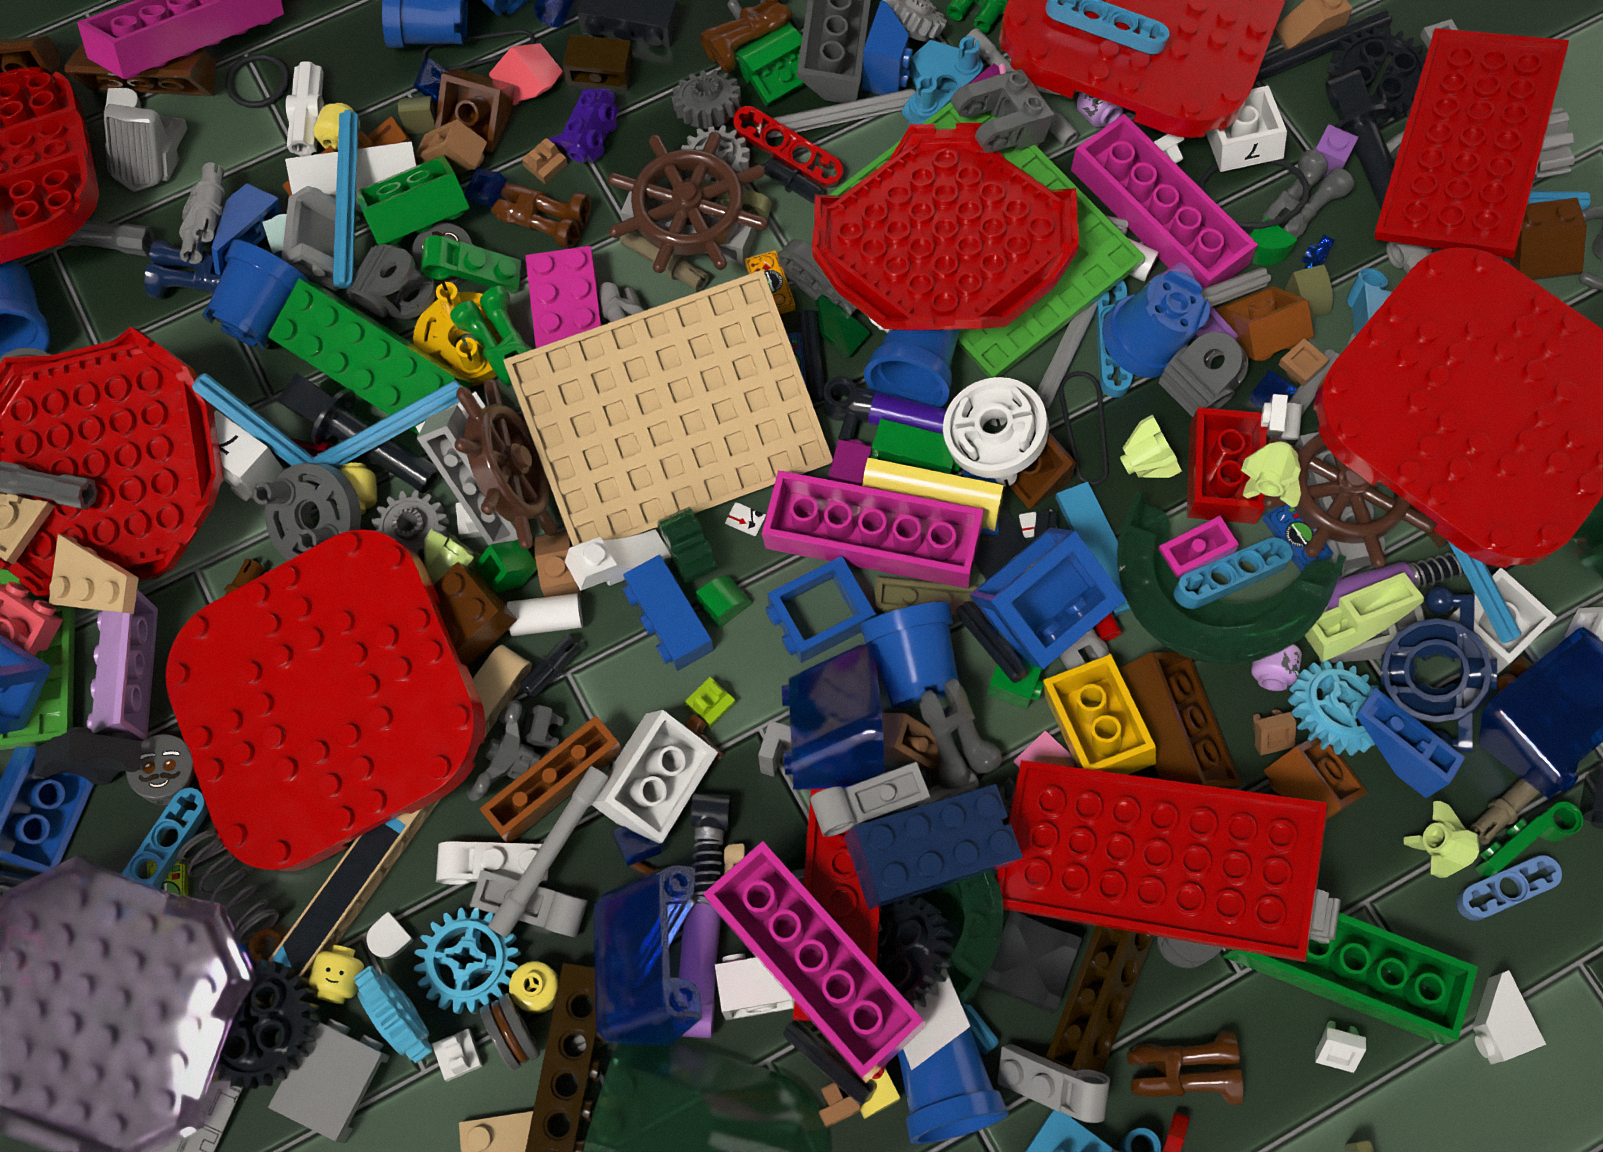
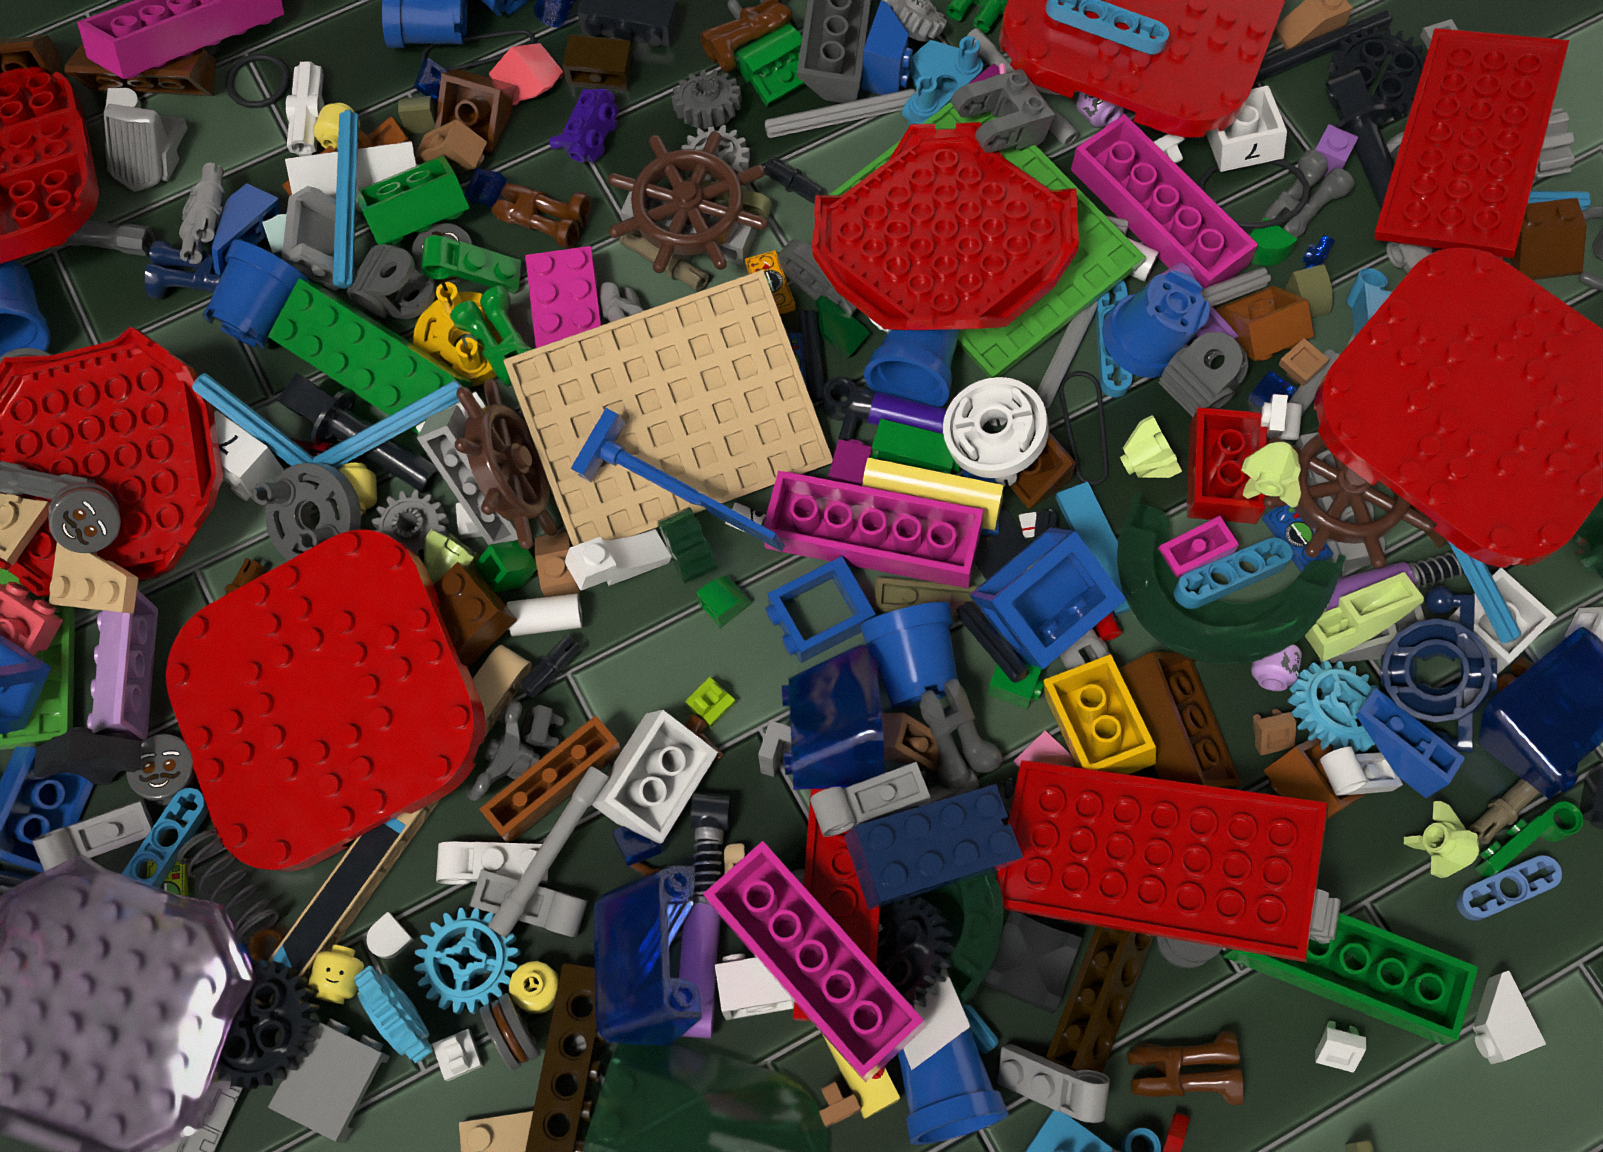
(84, 517): none -> dark grey head
(95, 834): none -> light grey plate
(545, 161): medium nougat tile -> none
(602, 447): none -> blue piece
(666, 613): blue brick -> none
(785, 151): red beam -> none
(828, 1062): black axle -> none
(1359, 773): none -> white plate

